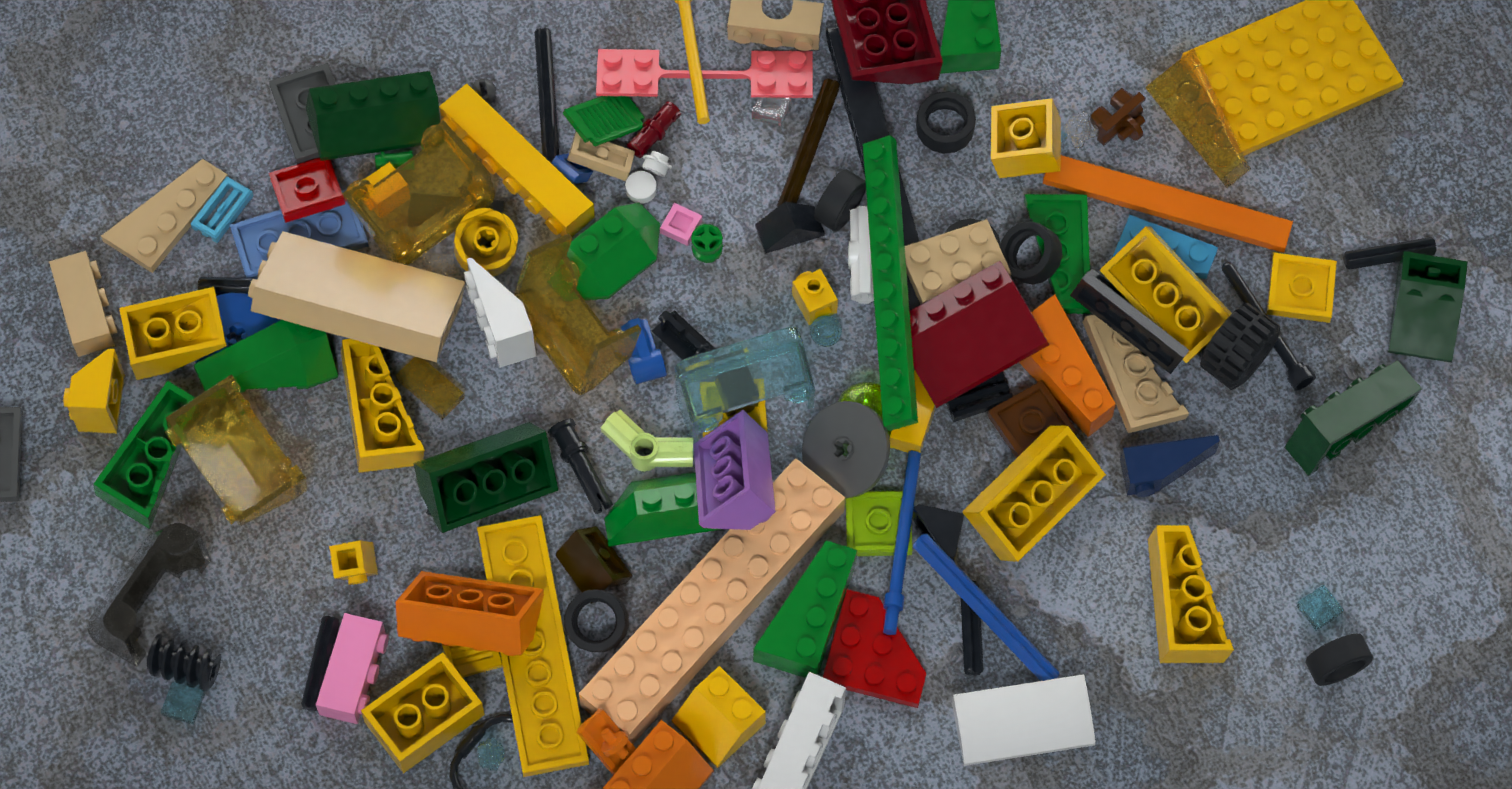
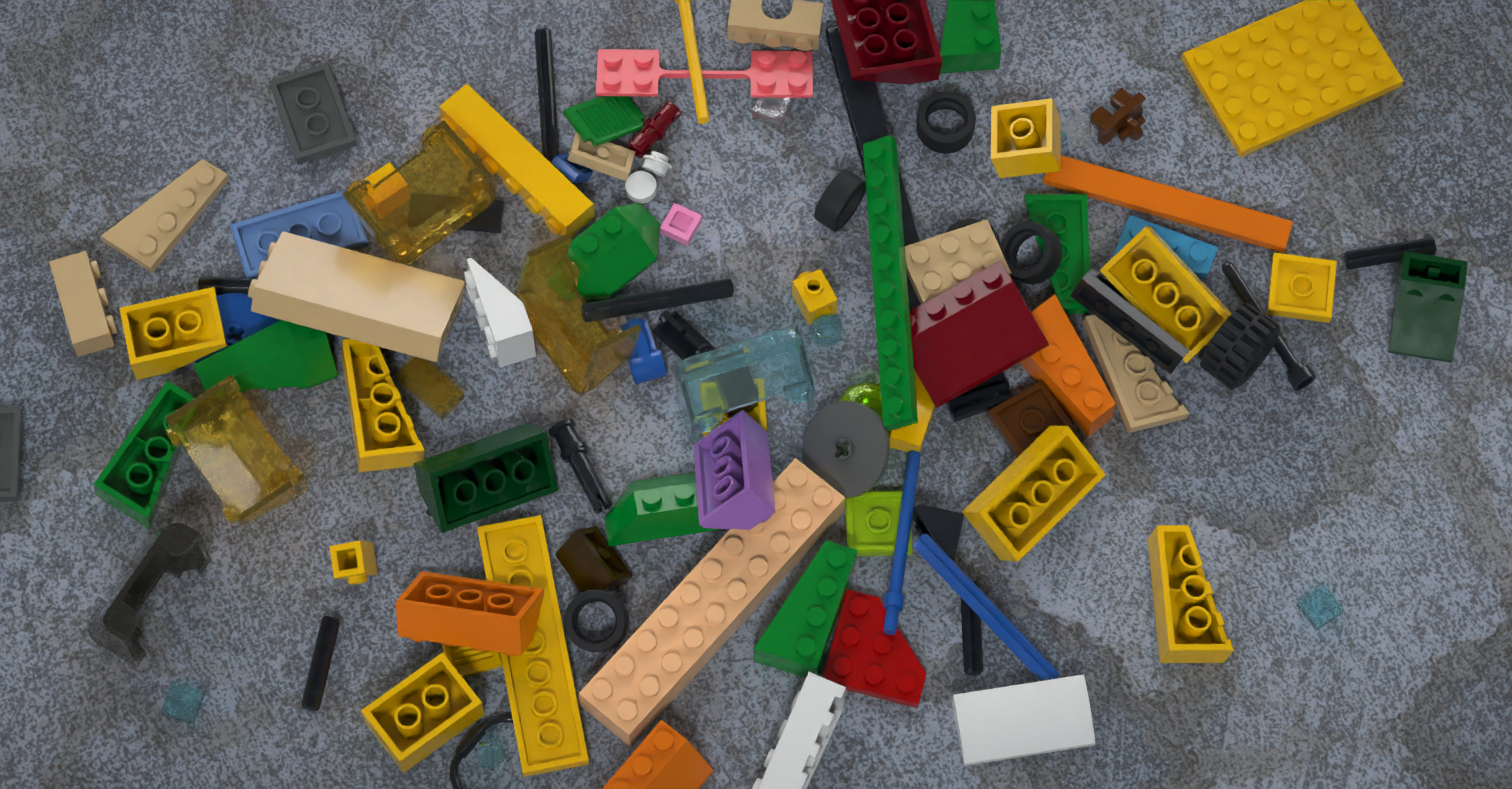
(96, 394): yellow slope -> none
(182, 664): black piece -> none
(231, 216): medium azure tile -> none
(306, 189): red tile -> none
(352, 668): bright pink brick -> none
(372, 114): dark green slope -> none
(395, 159): green pin -> none
(490, 87): dark grey hinge -> none
(493, 227): yellow brick -> none
(606, 740): orange hips -> none
(631, 438): yellowish green piece -> none
(657, 300): none -> black axle
(707, 235): green wheel -> none
(719, 716): yellow slope -> none
(788, 226): black slope -> none
(810, 142): dark brown axle -> none
(860, 257): white piece -> none
(1158, 464): dark blue slope -> none
(1195, 110): clear yellow wedge -> none
(1339, 659): black tyre -> none
(1351, 415): dark green wedge -> none

